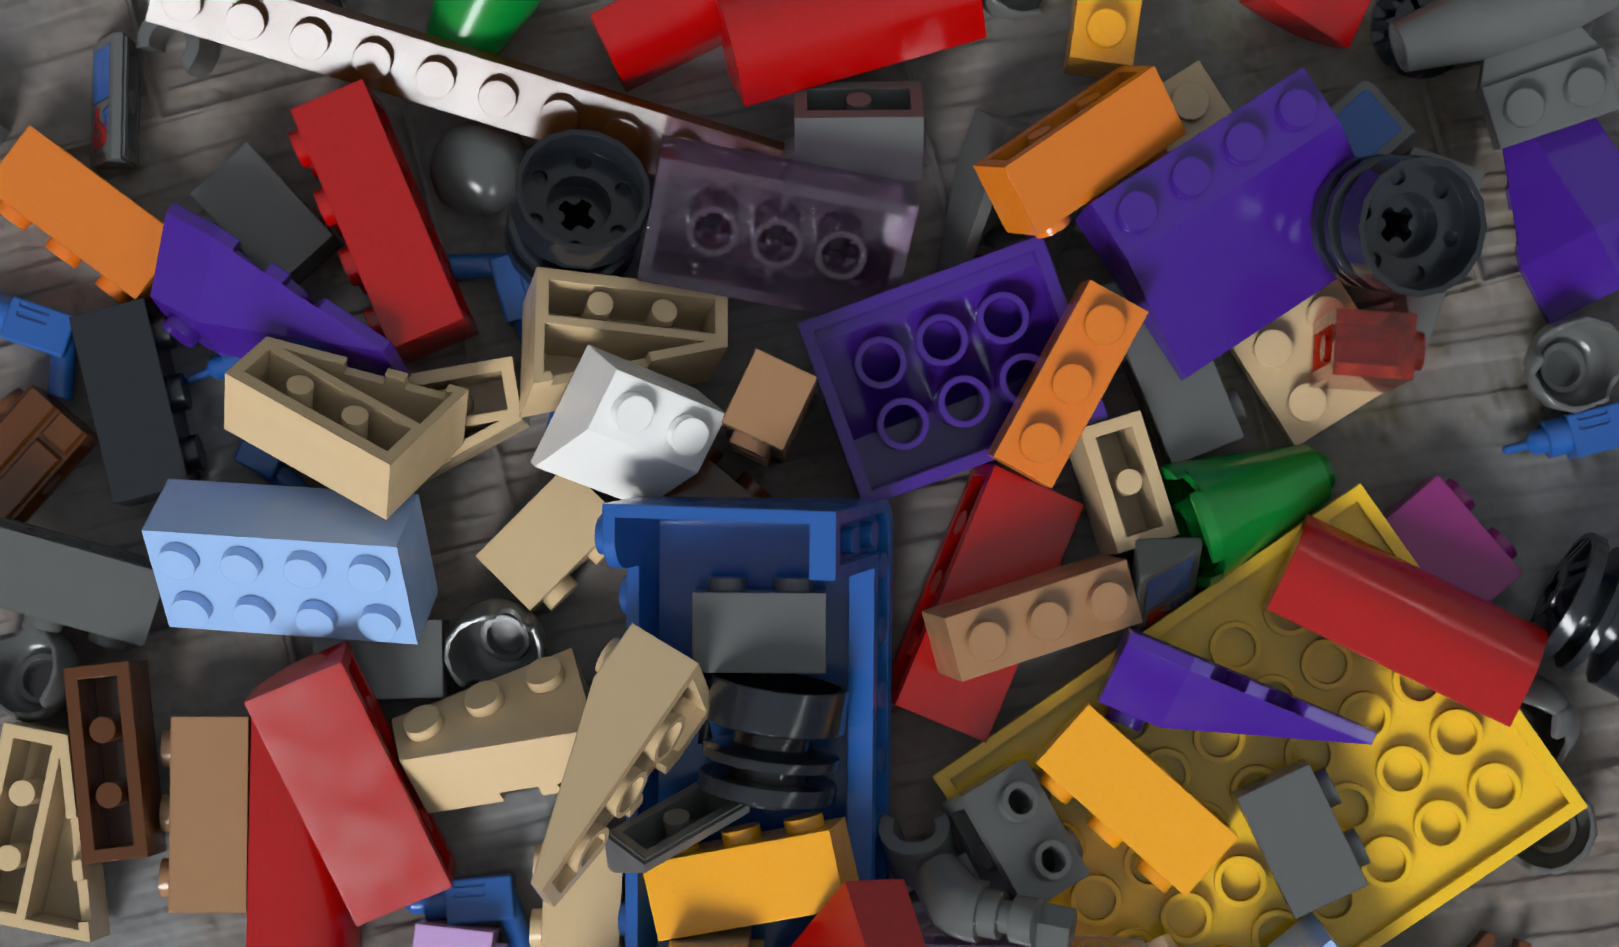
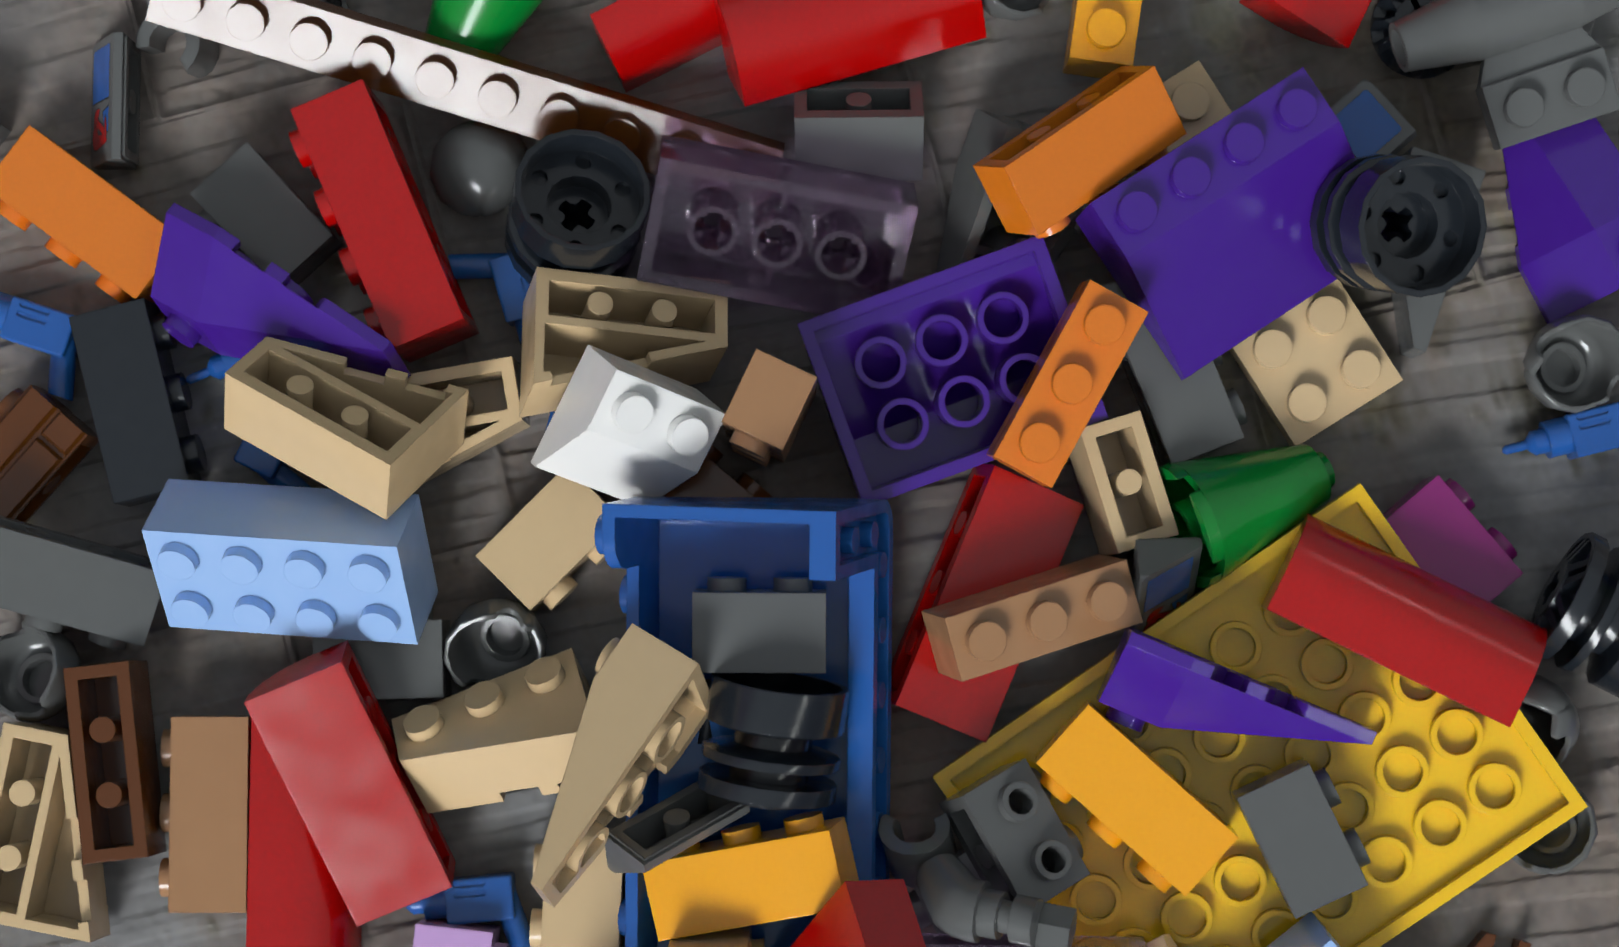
(1365, 350): clear red brick -> none

